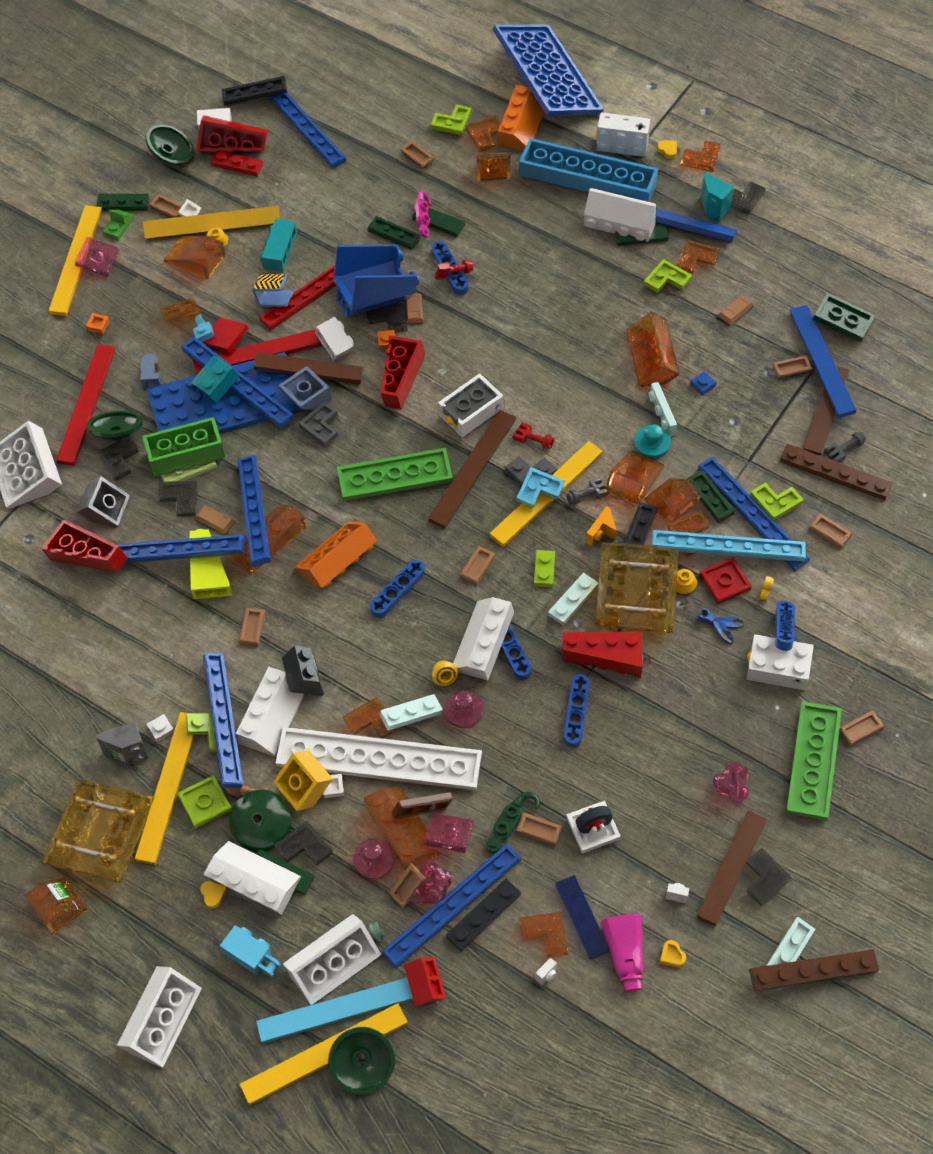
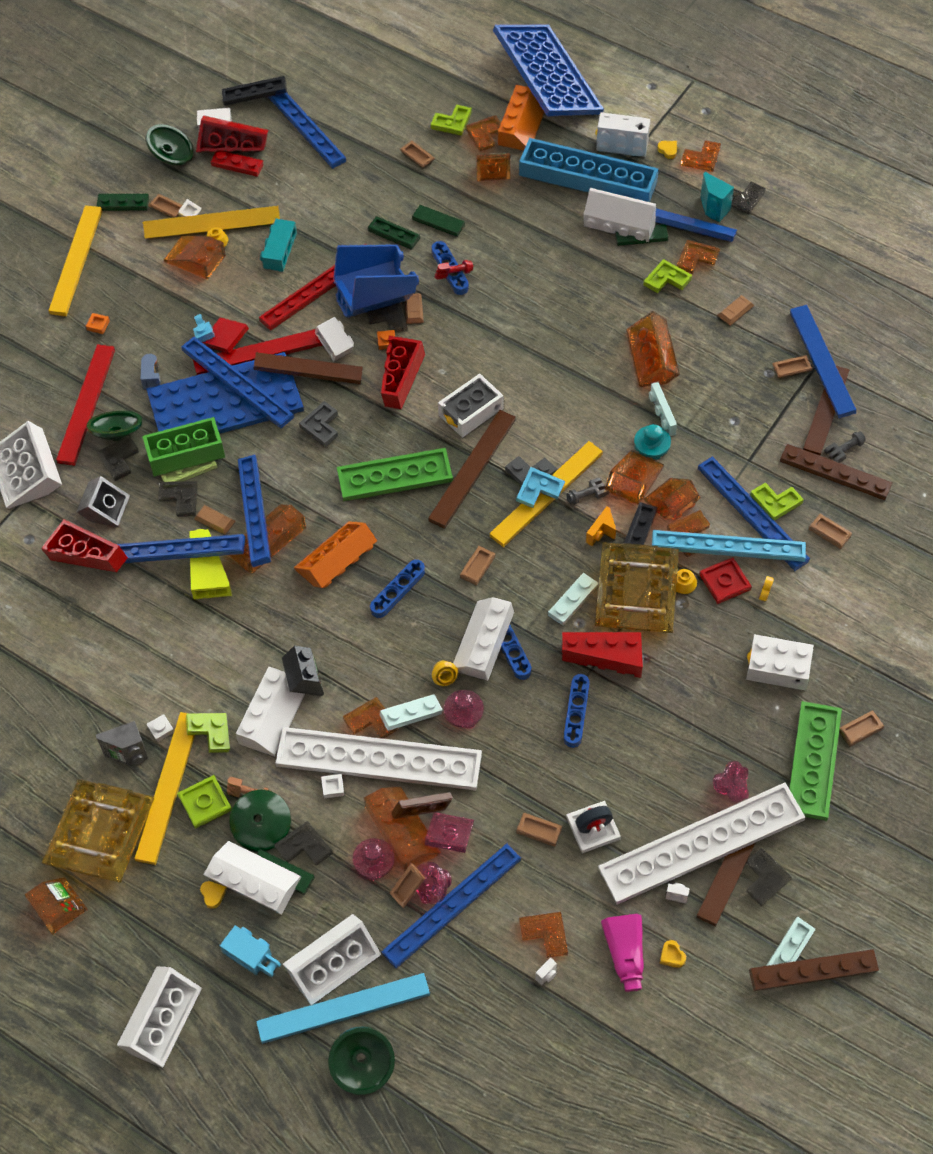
(97, 256): clear pink plate -> none
(118, 224): bright green slope -> none
(187, 309): clear orange plate -> none
(215, 378): teal slope -> none
(222, 721): tile -> none
(252, 627): medium nougat tile -> none
(271, 291): medium blue piece -> none
(302, 780): yellow brick -> none
(306, 389): sand blue slope -> none
(314, 1058): yellow tile -> none
(376, 931): sand green plate -> none
(422, 213): dark pink piece -> none
(424, 981): red hinge -> none
(483, 915): black plate -> none
(508, 820): dark green piece -> none
(524, 432): red hinge -> none
(544, 568): lime plate -> none
(582, 917): clear blue tile -> none
(701, 843): none -> white plate
(703, 383): blue plate -> none
(711, 497): dark green plate -> none
(721, 624): blue piece -> none
(784, 625): blue beam -> none
(843, 317): plate -> none

